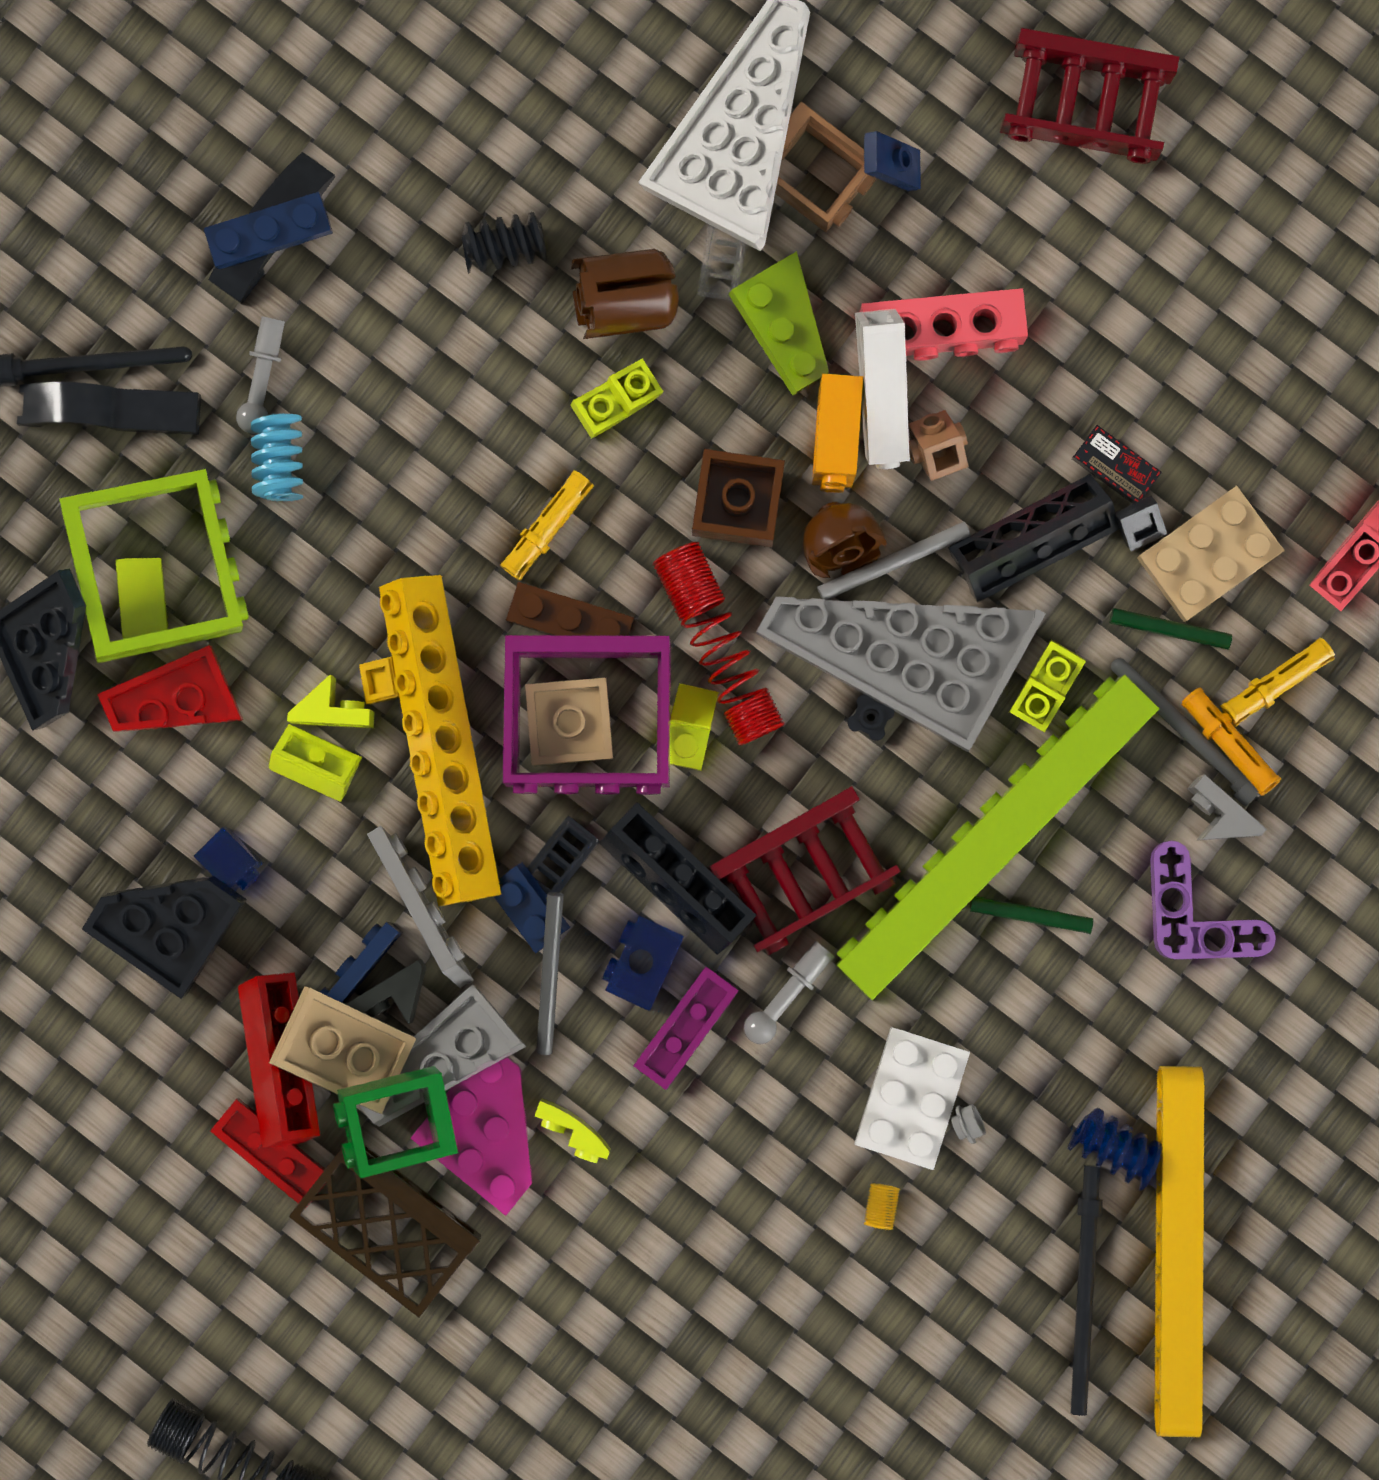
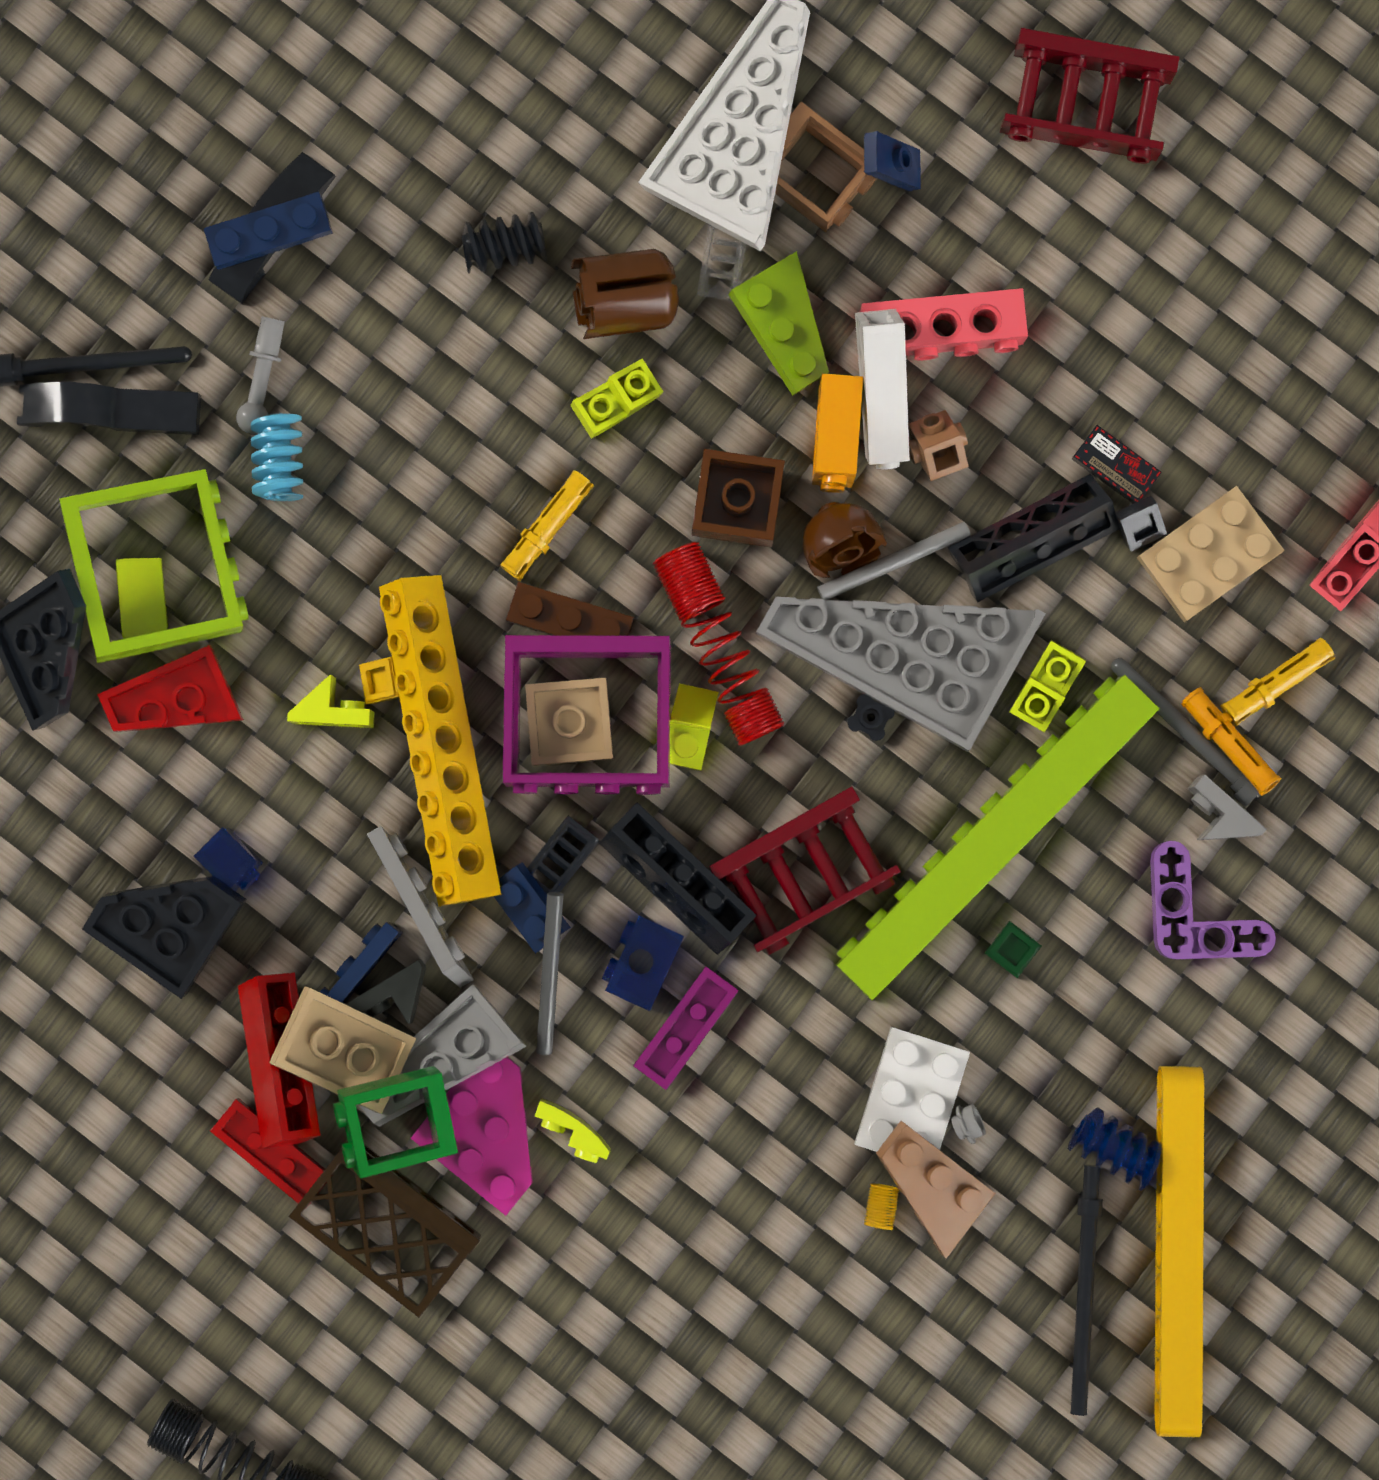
(314, 762): neon yellow slope -> none
(761, 1026): light grey pin -> none
(935, 1186): none -> medium nougat wing
(1012, 949): none -> dark green tile
(1031, 914): dark green bar -> none
(1170, 628): dark green bar -> none

